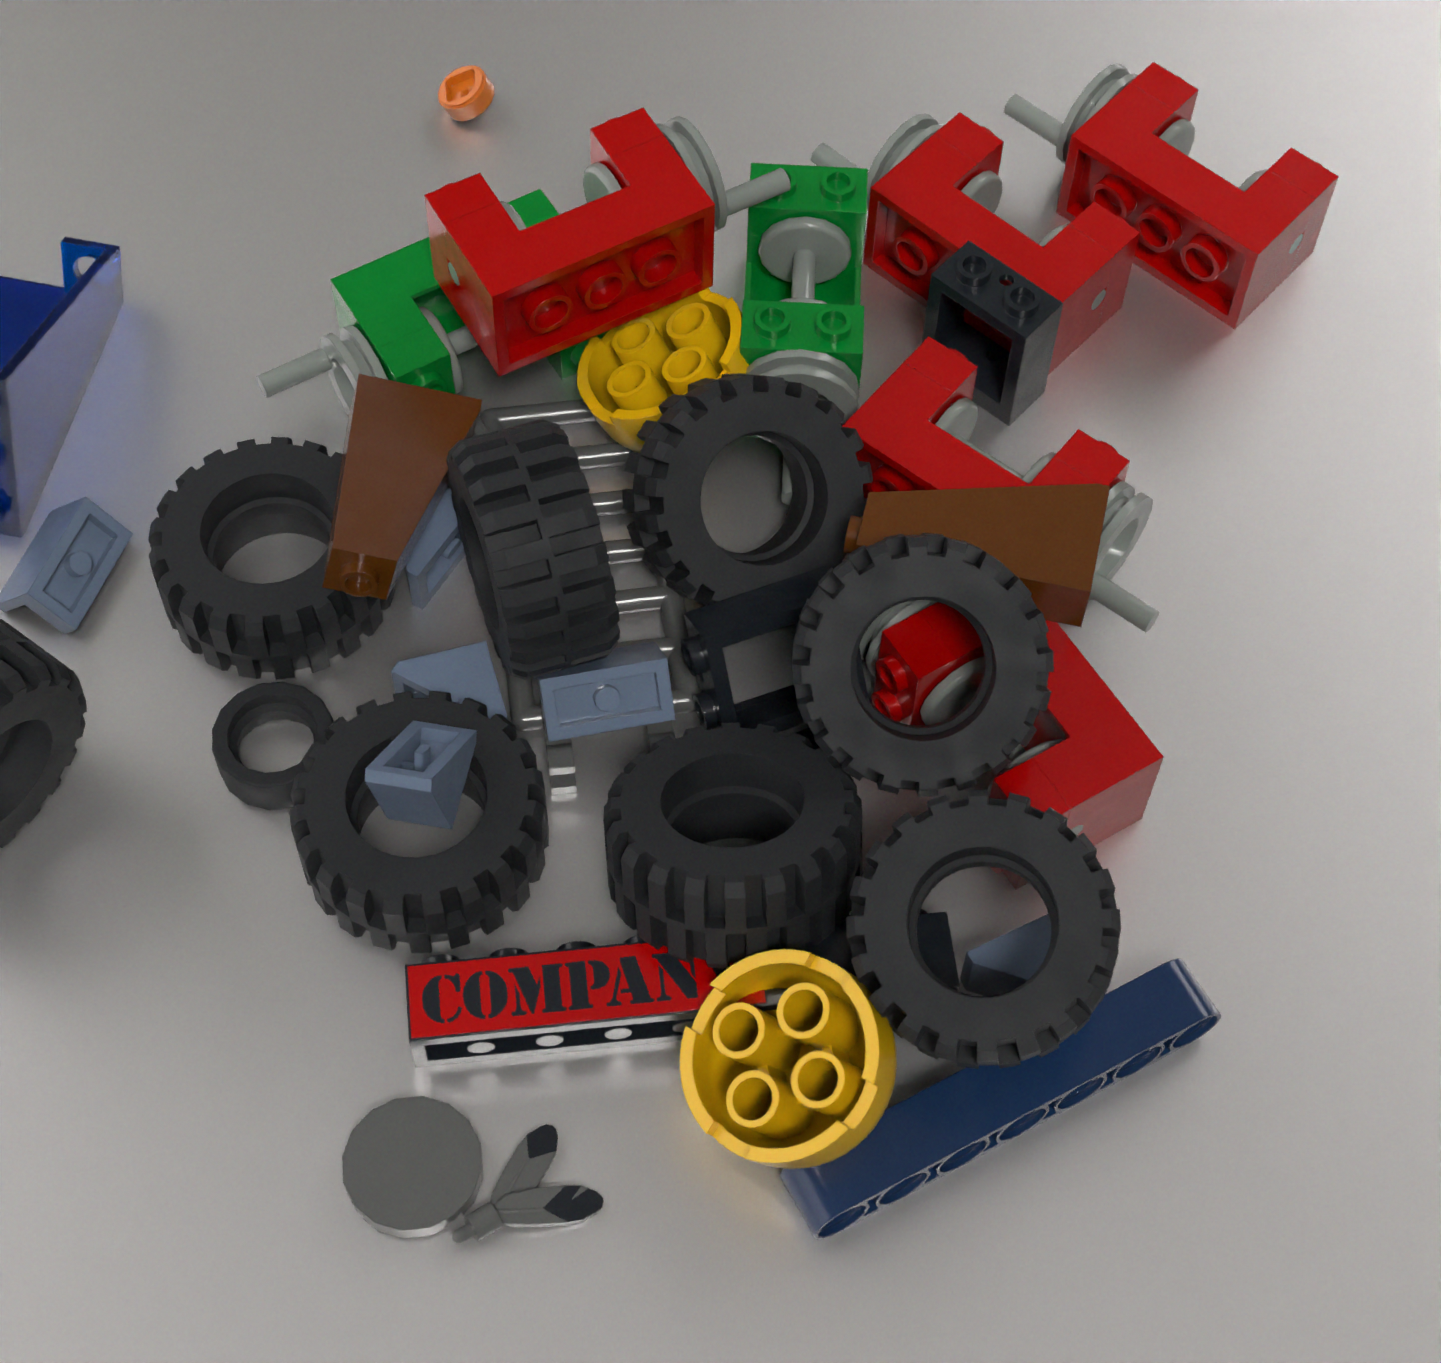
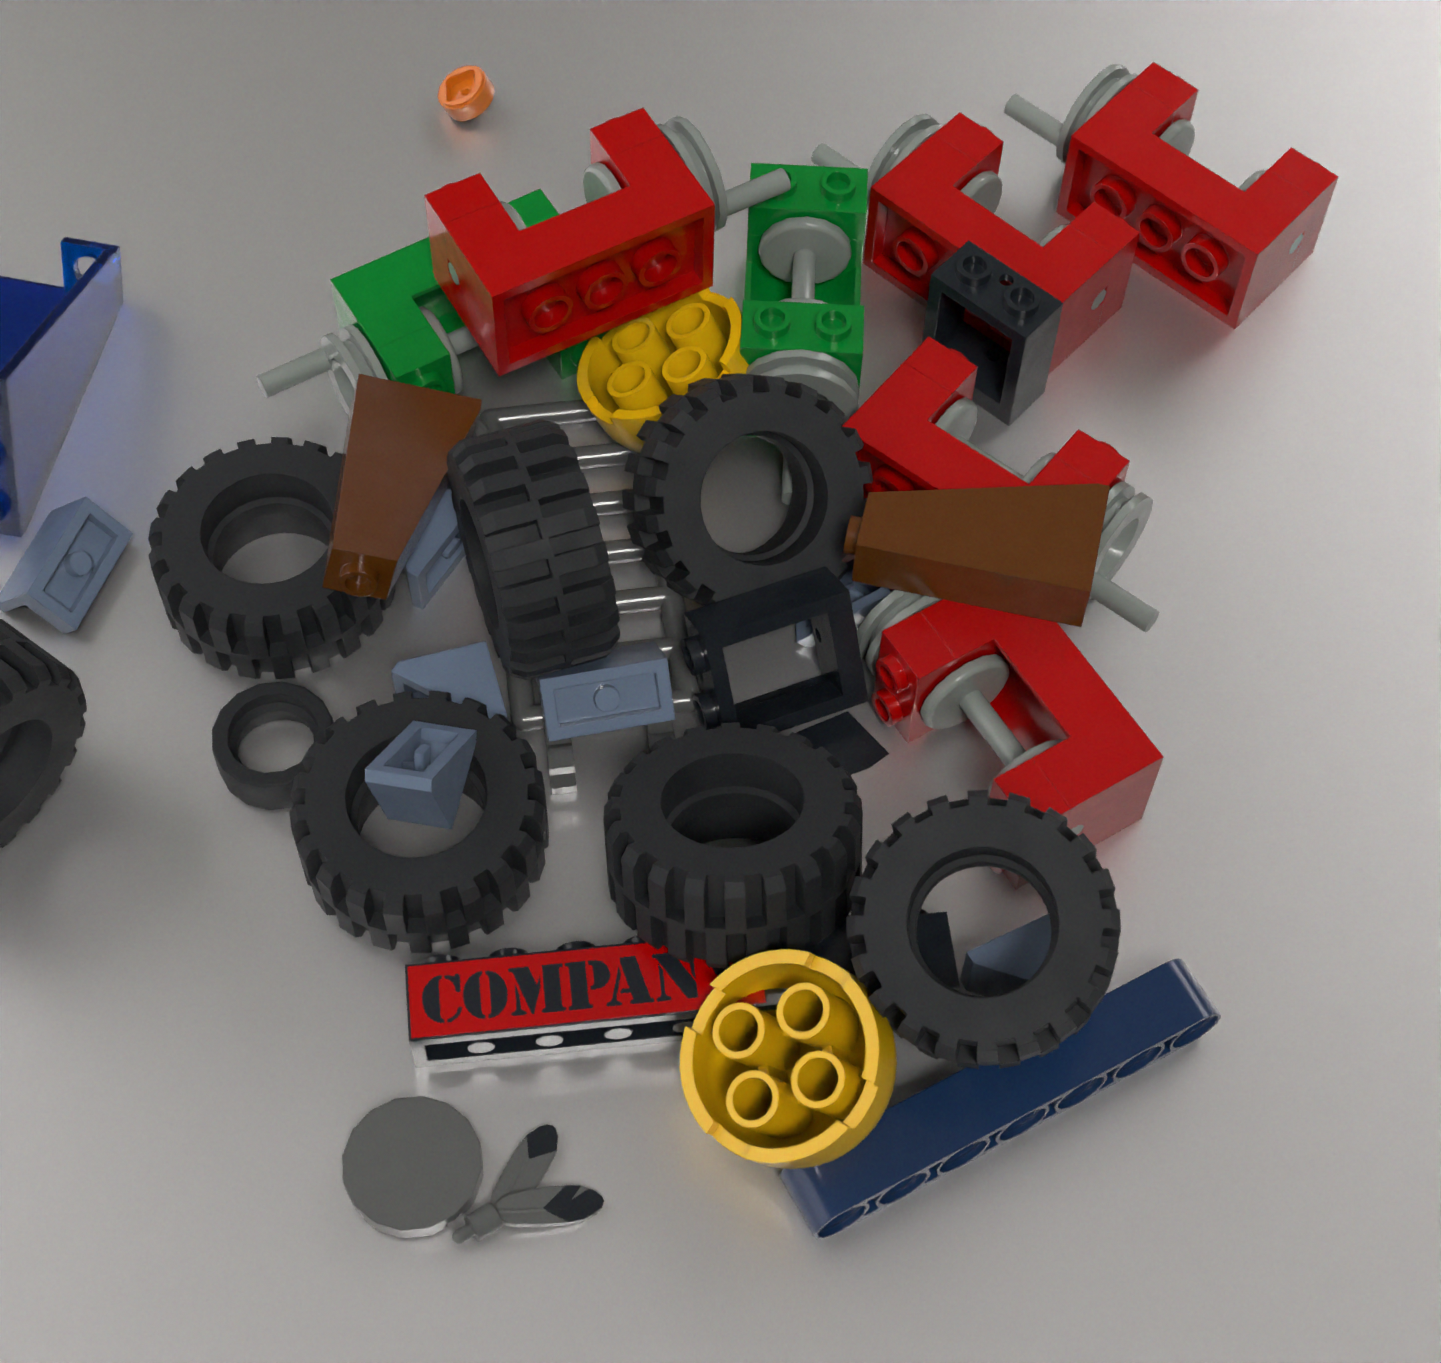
(938, 753): black tyre -> none

